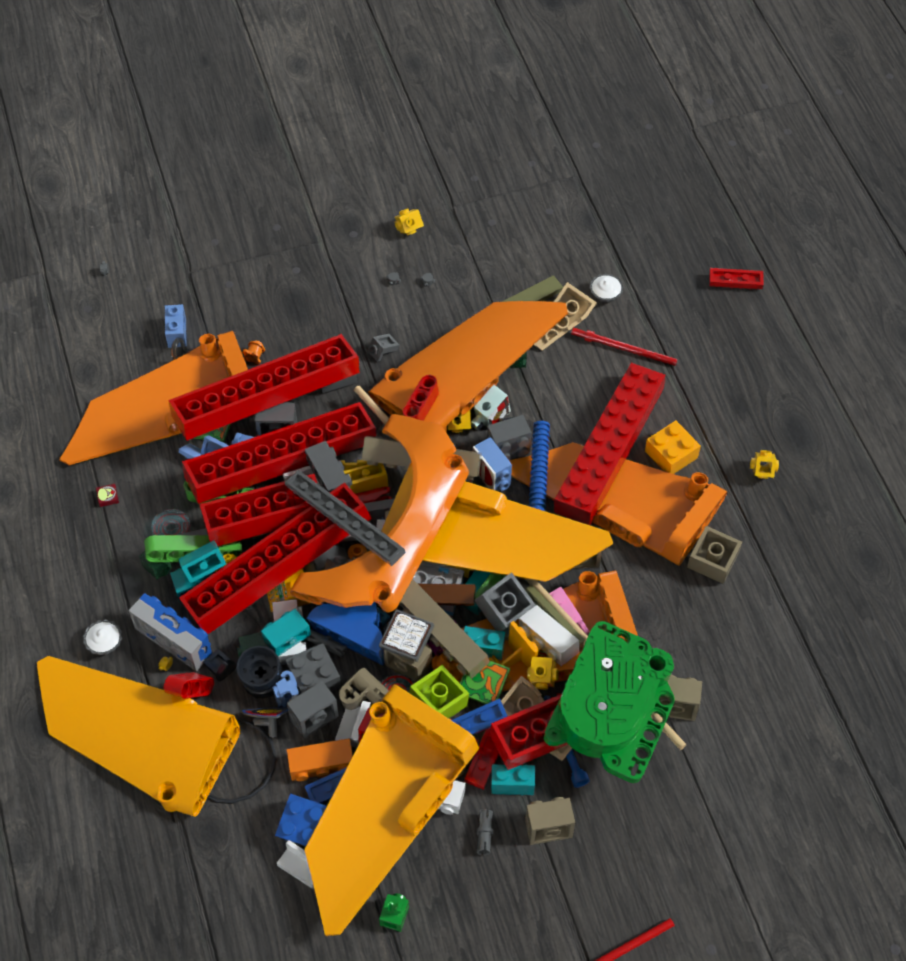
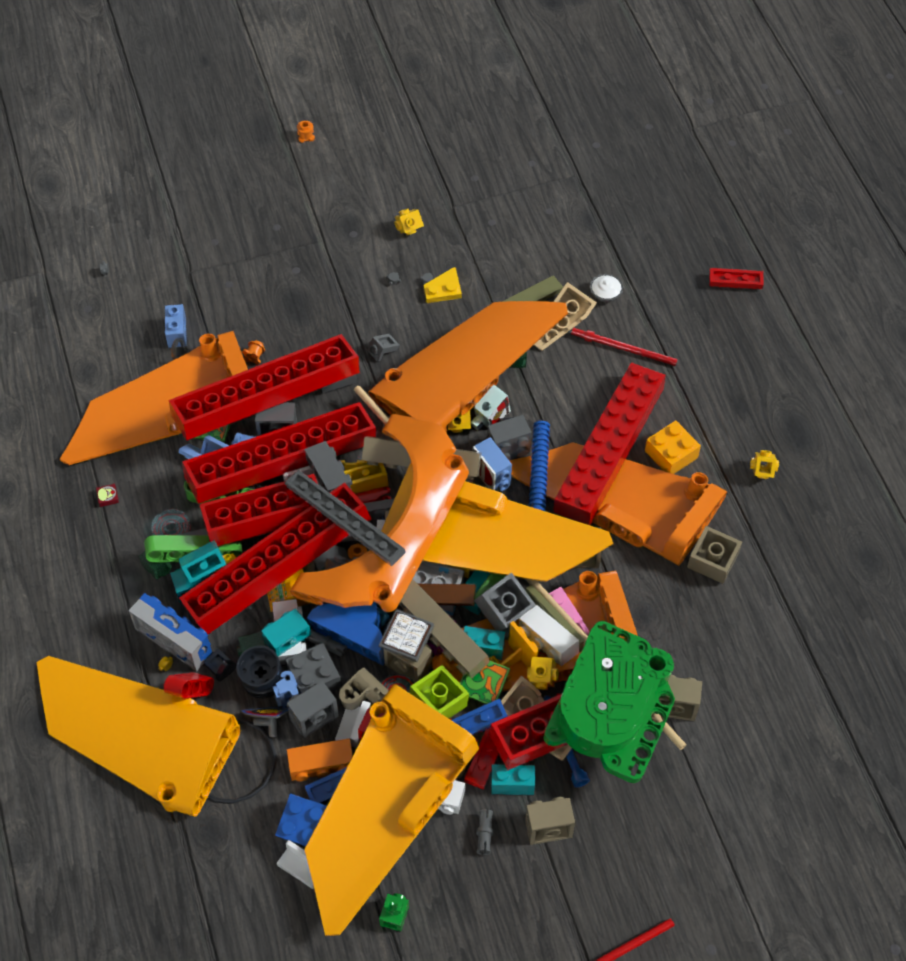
(102, 637): white piece -> none
(305, 131): none -> orange brick
(422, 398): red beam -> none
(443, 287): none -> yellow wing

